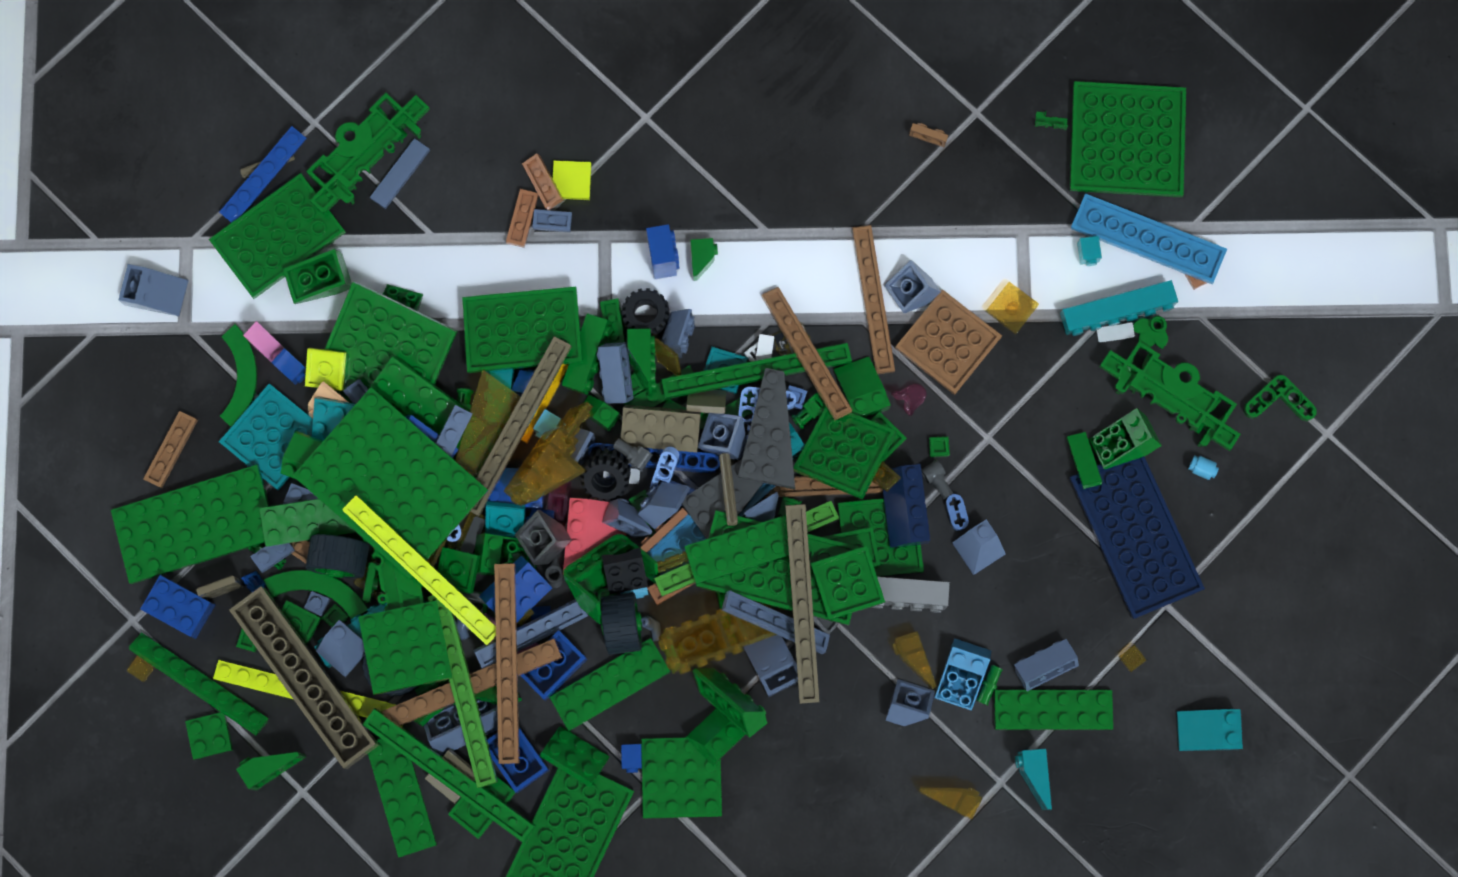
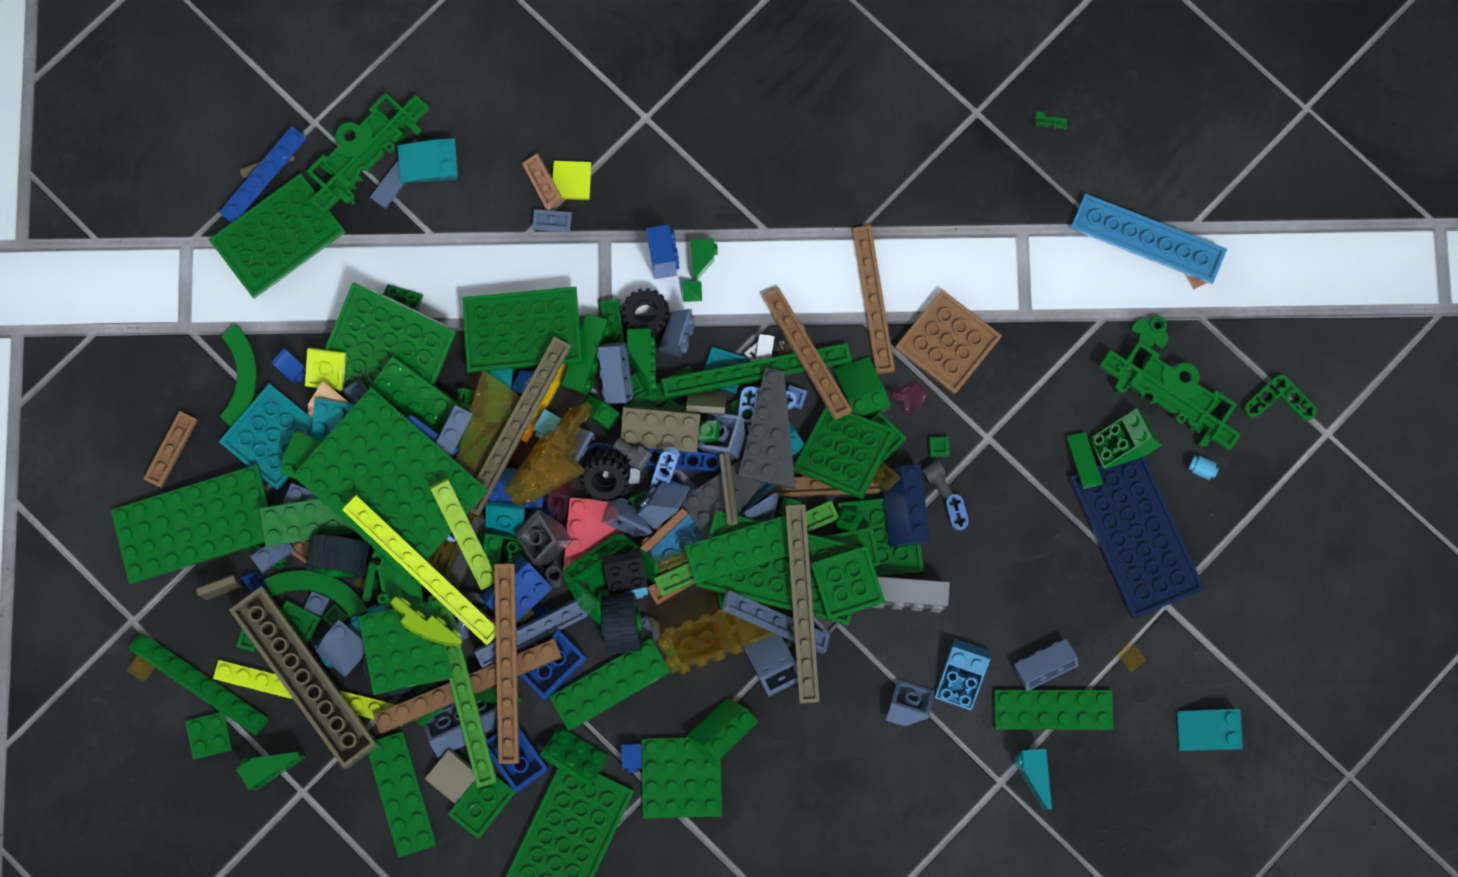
(152, 290): sand blue slope -> none
(177, 607): blue brick -> none
(263, 341): bright pink slope -> none
(318, 277): green slope -> none
(428, 161): none -> teal slope
(431, 630): none -> lime slope
(448, 774): green plate -> none
(459, 568): green plate -> none
(463, 533): none -> lime plate
(522, 218): nougat plate -> none
(667, 357): clear yellow piece -> none
(692, 291): none -> green slope
(709, 431): none -> green plate
(730, 700): green slope -> none
(812, 409): green connector -> none
(849, 520): none -> green tile
(912, 287): sand blue slope -> none
(913, 655): clear yellow slope -> none
(923, 133): medium nougat plate -> none
(957, 799): clear yellow slope -> none
(979, 547): sand blue slope -> none
(989, 685): green pin -> none
(1012, 307): clear yellow plate -> none
(1089, 251): teal brick -> none
(1115, 332): white sticker -> none
(1118, 308): teal brick -> none
(1128, 139): green plate -> none

